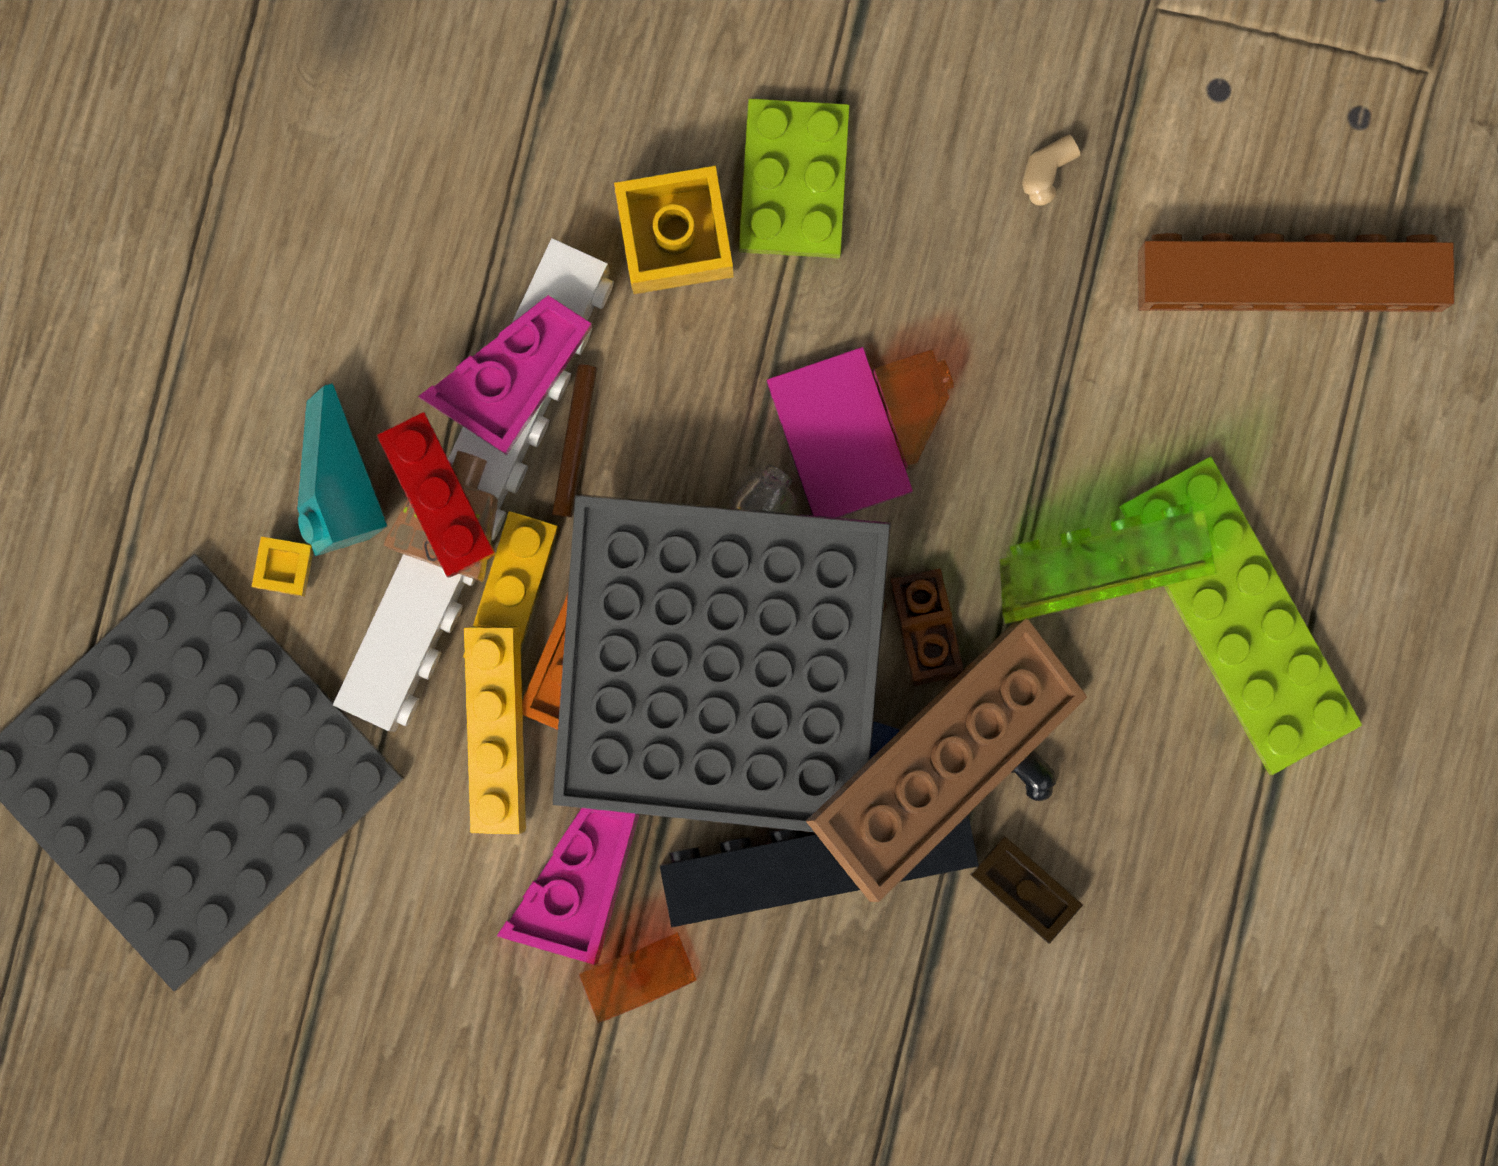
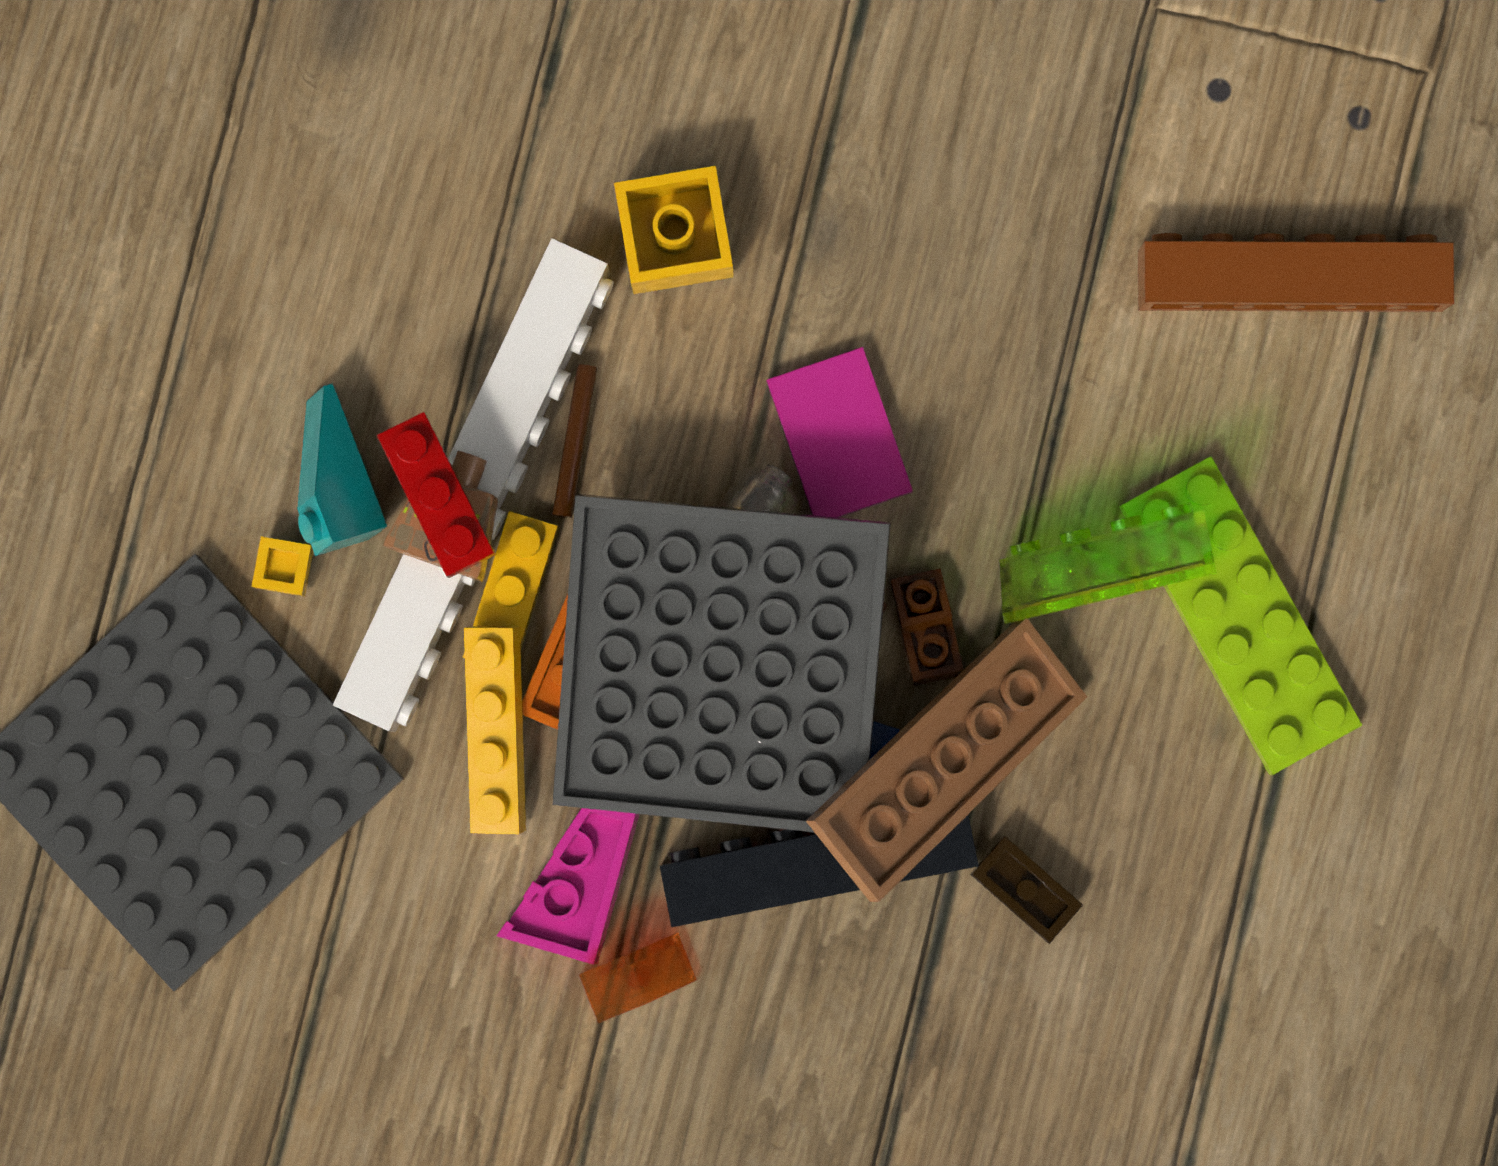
(510, 376): dark pink wing -> none
(794, 178): lime plate -> none
(913, 400): clear orange slope -> none
(1037, 776): black arm -> none
(1042, 169): tan arm -> none

